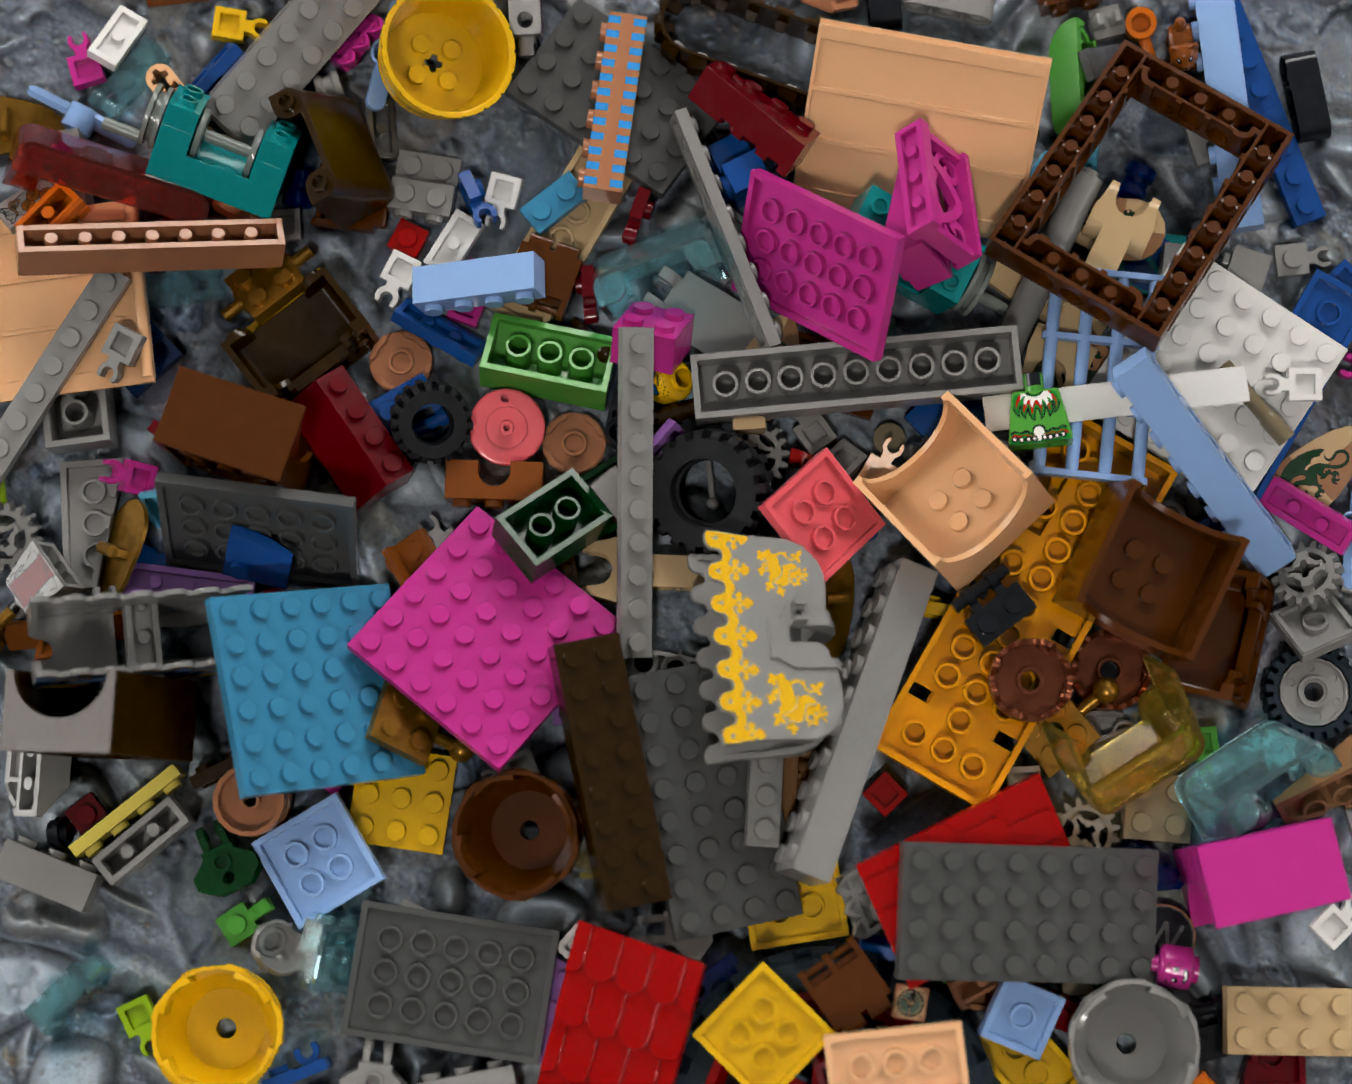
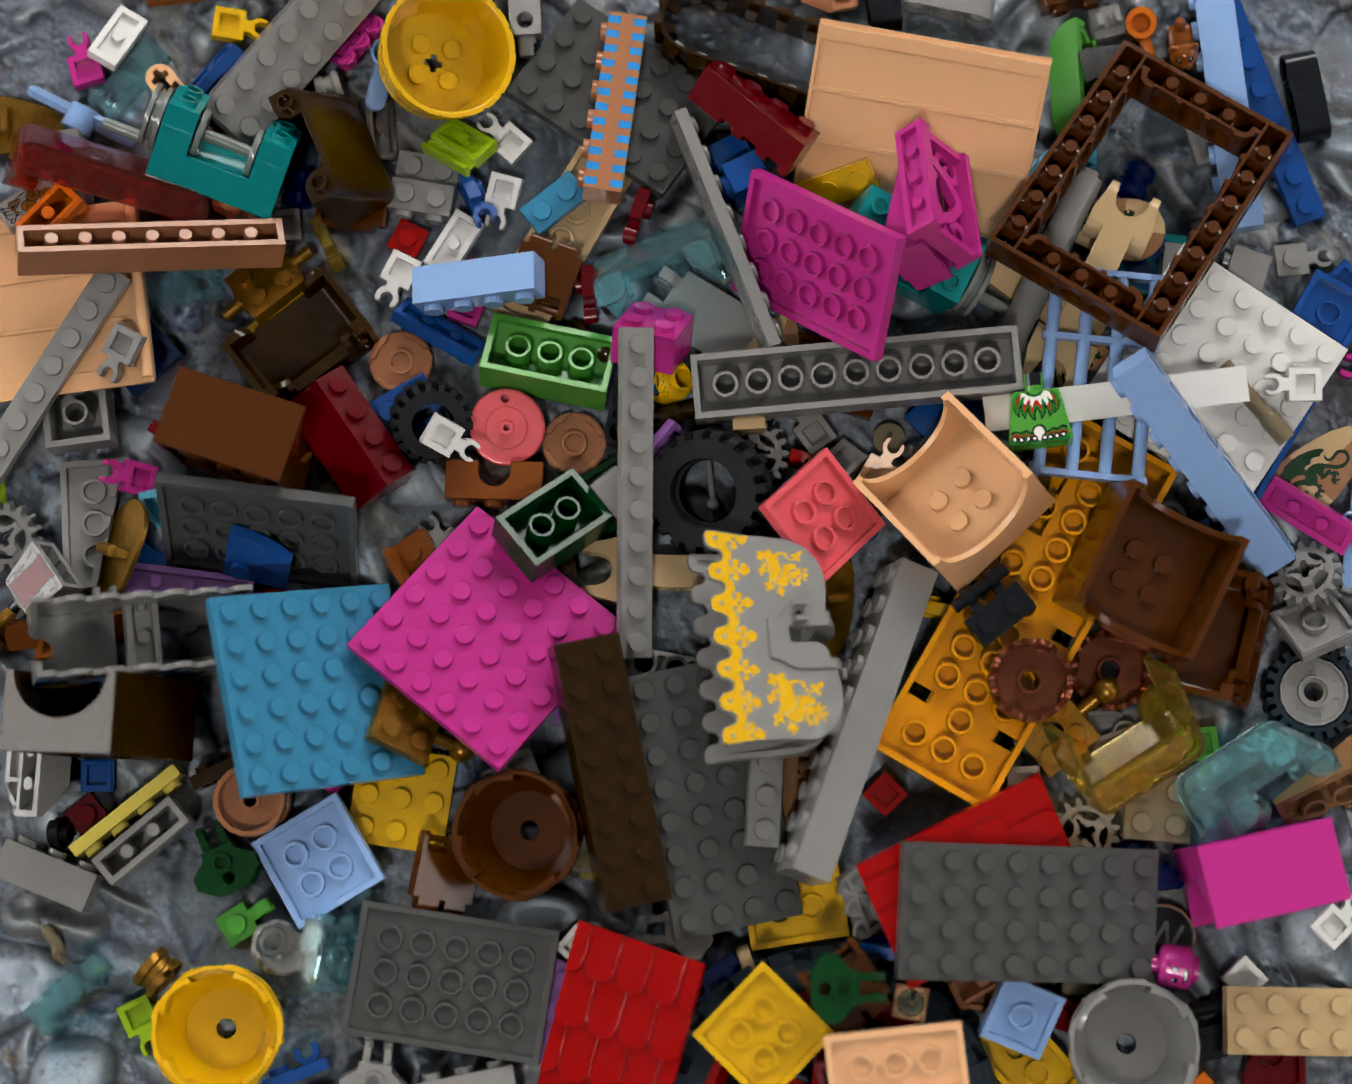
(57, 947): none -> dark tan piece
(98, 775): none -> blue tile
(157, 972): none -> pearl gold wheel
(327, 244): none -> clear yellow bar
(438, 878): none -> reddish brown plate
(445, 437): none -> white plate
(459, 146): none -> lime plate
(511, 141): none -> white plate
(745, 956): none -> tan tile
(842, 182): none -> yellow plate
(844, 988): none -> dark green hinge
(1243, 973): none -> white plate

